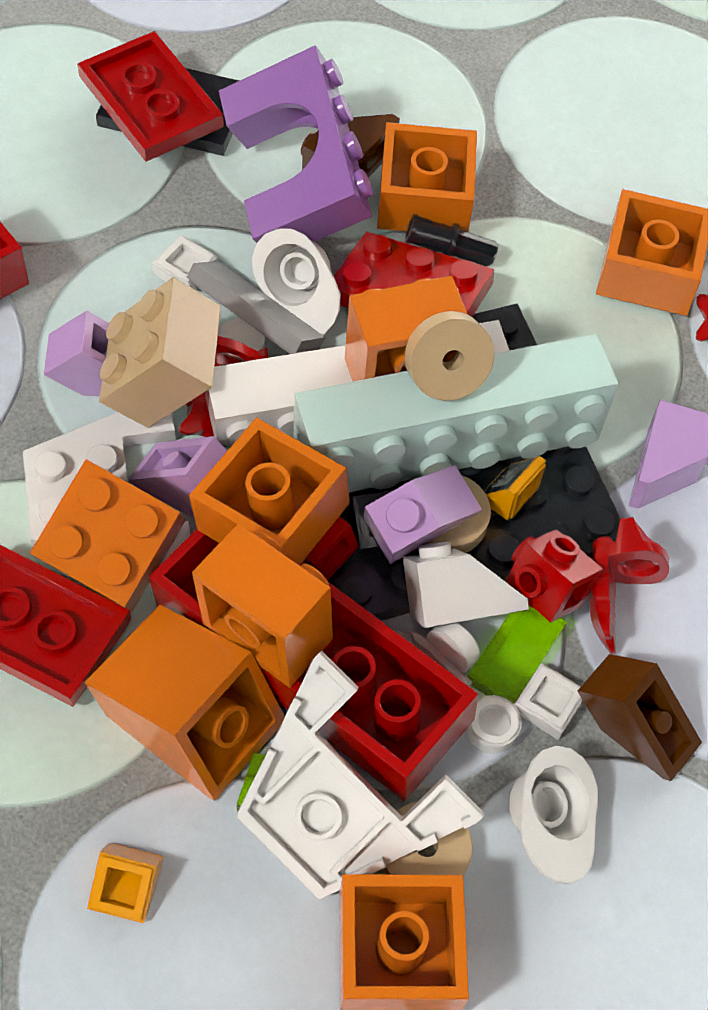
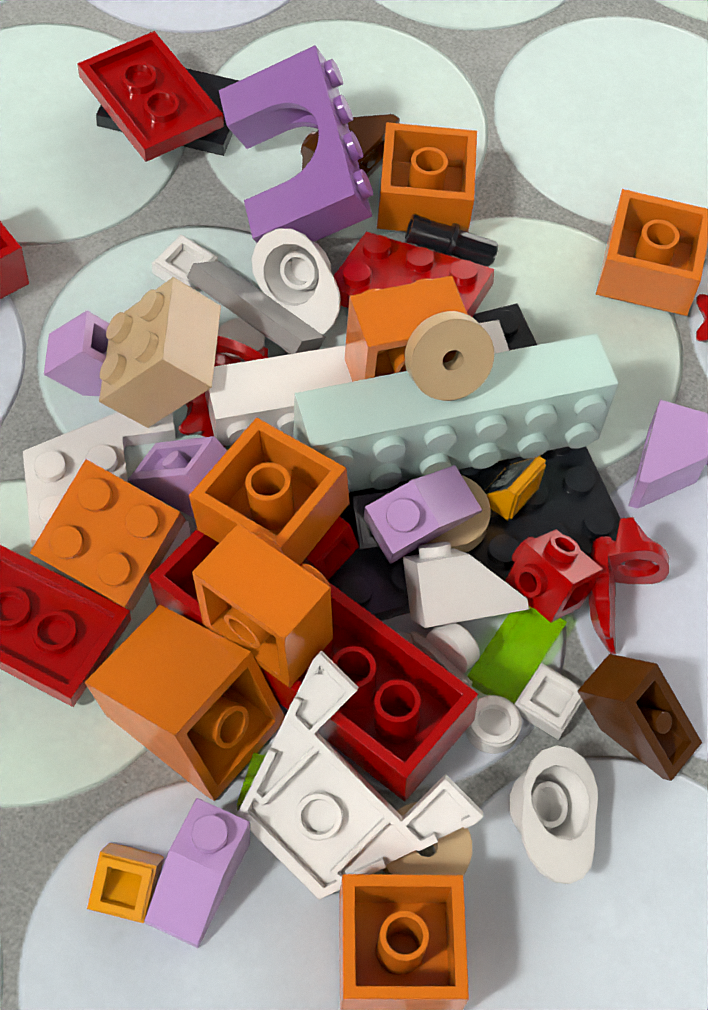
(198, 872): none -> lavender slope

